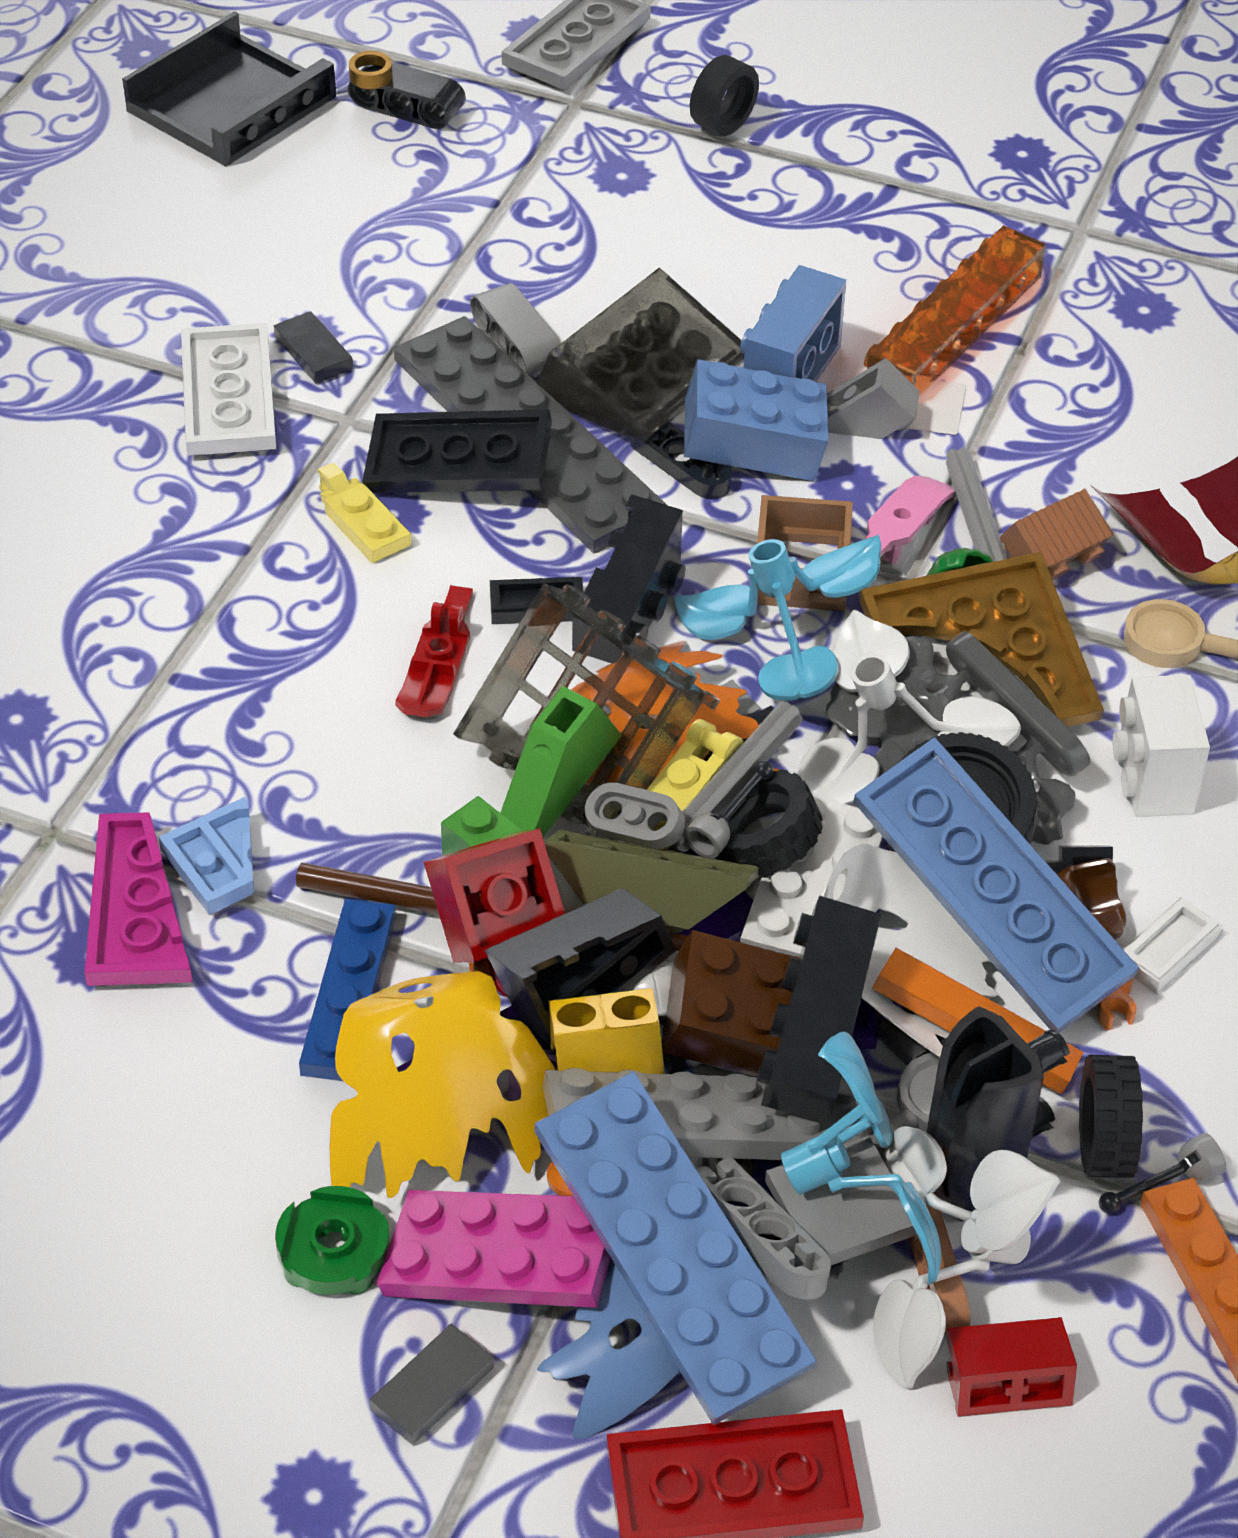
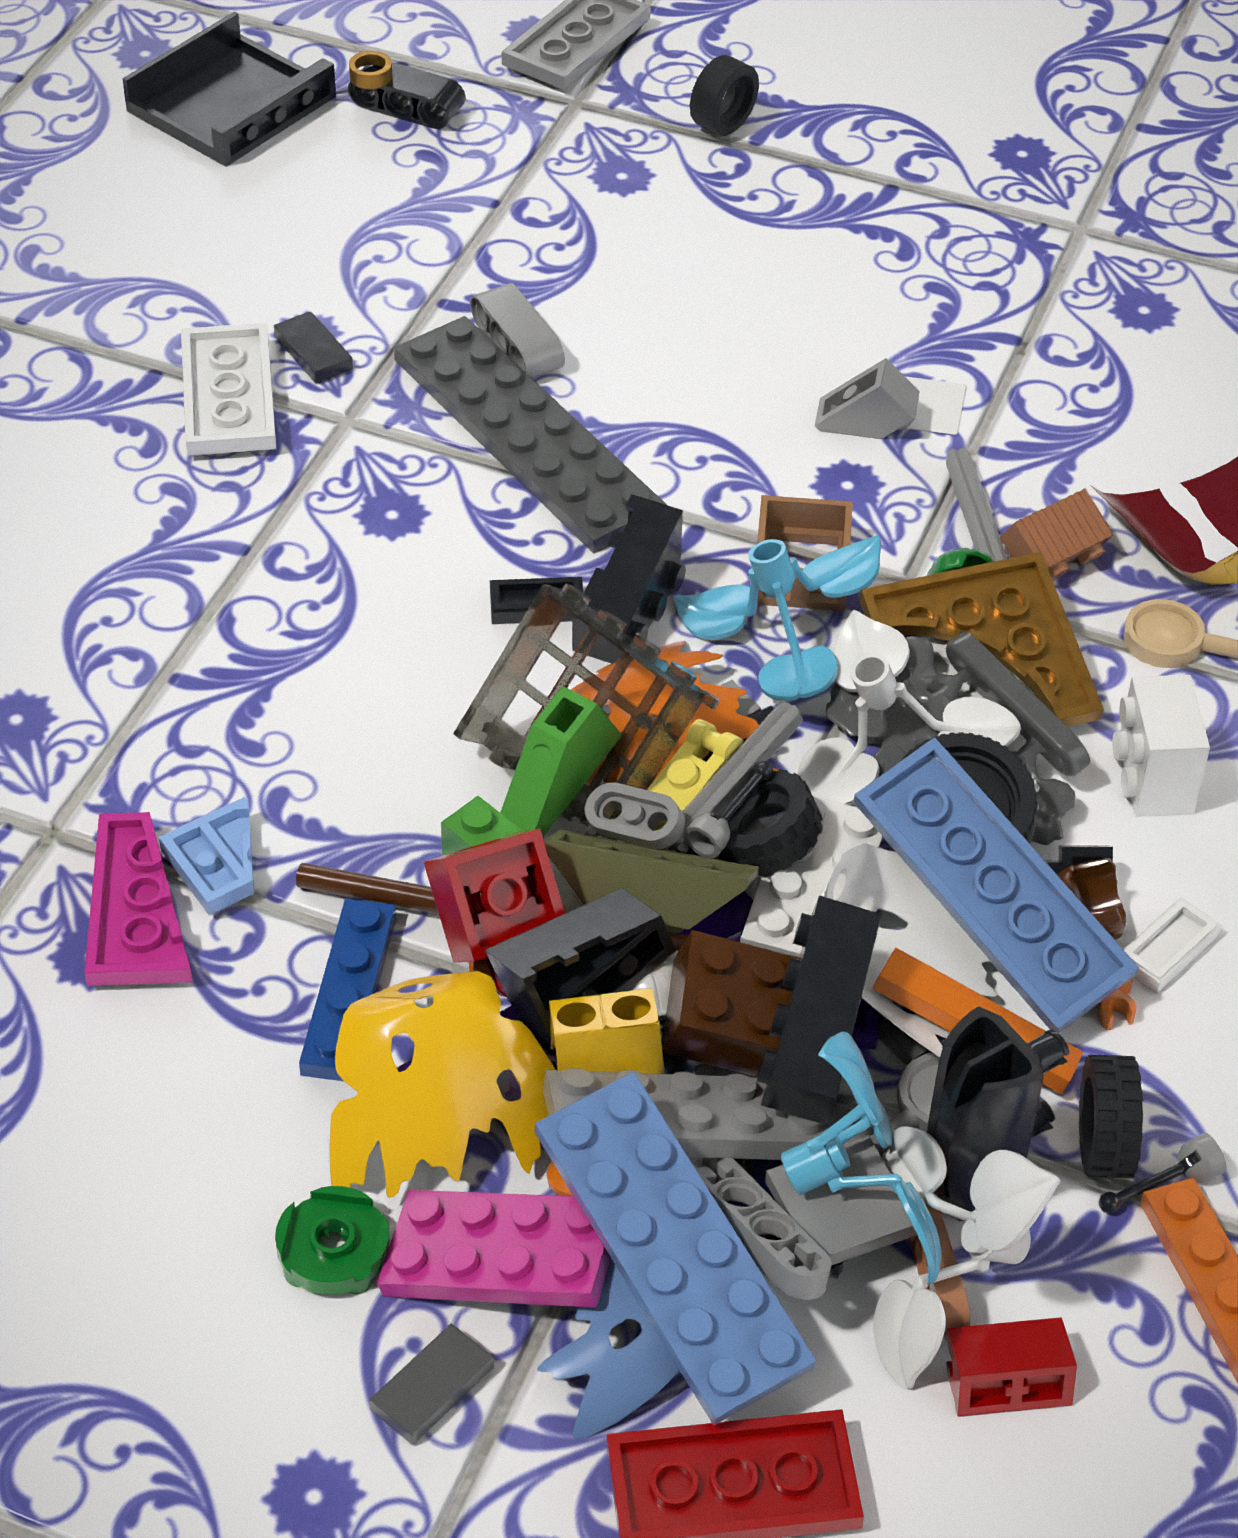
(361, 515): light yellow hinge -> none
(435, 672): red piece -> none
(458, 451): black plate -> none
(638, 358): clear smoke slope -> none
(688, 471): black beam -> none
(756, 420): medium blue brick -> none
(799, 328): medium blue brick -> none
(906, 513): bright pink piece -> none
(961, 307): clear orange brick -> none

